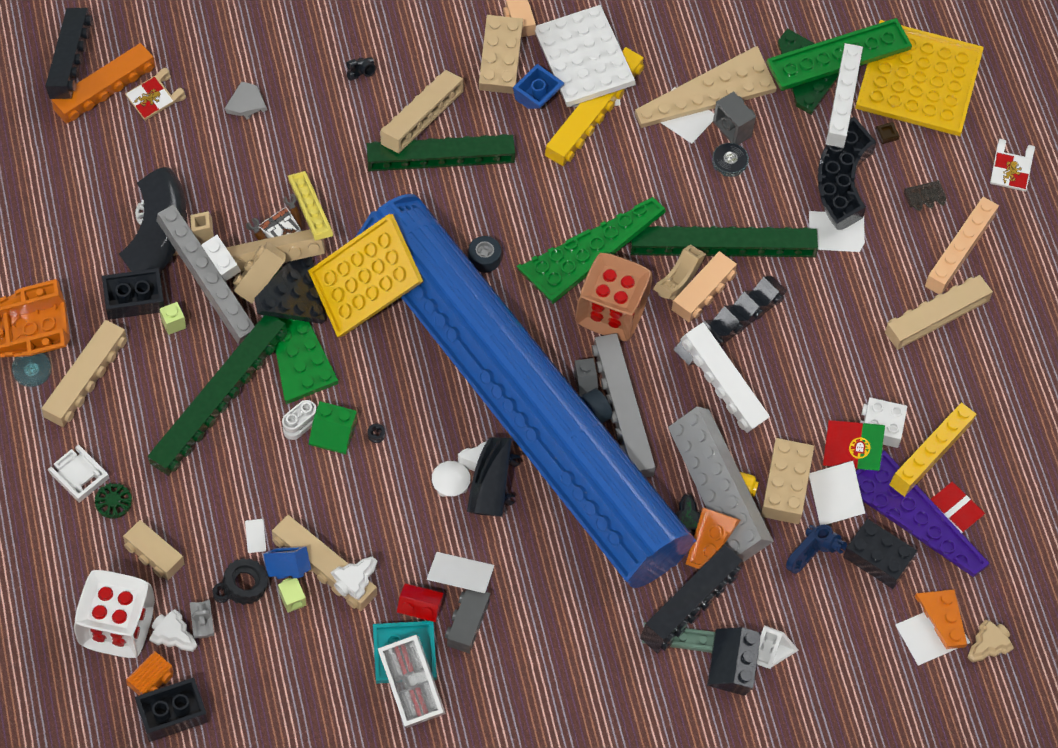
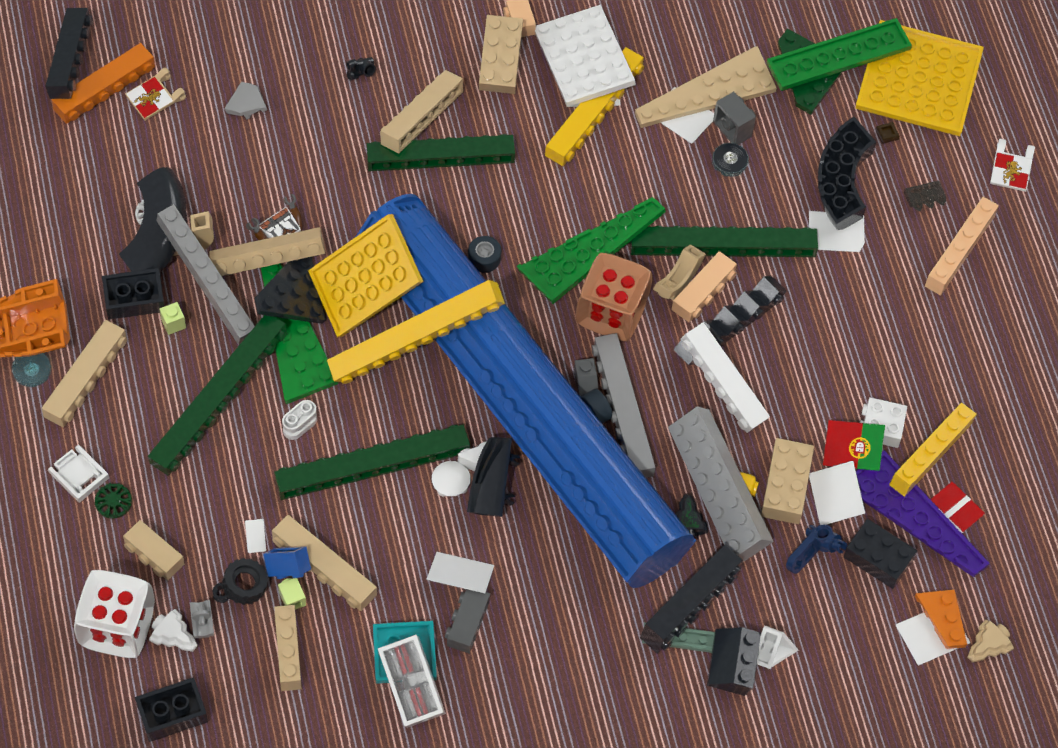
(150, 674): orange brick -> none
(221, 258): white brick -> none
(259, 271): tan brick -> none
(287, 648): none -> tan brick
(310, 206): light yellow tile -> none
(333, 427): green slope -> none
(354, 577): white rock -> none
(371, 462): none -> dark green brick
(374, 438): black bush -> none
(416, 331): none -> yellow brick
(420, 602): red brick -> none
(536, 87): blue slope -> none
(710, 536): orange wing -> none
(844, 95): white brick -> none
(938, 311): tan brick -> none

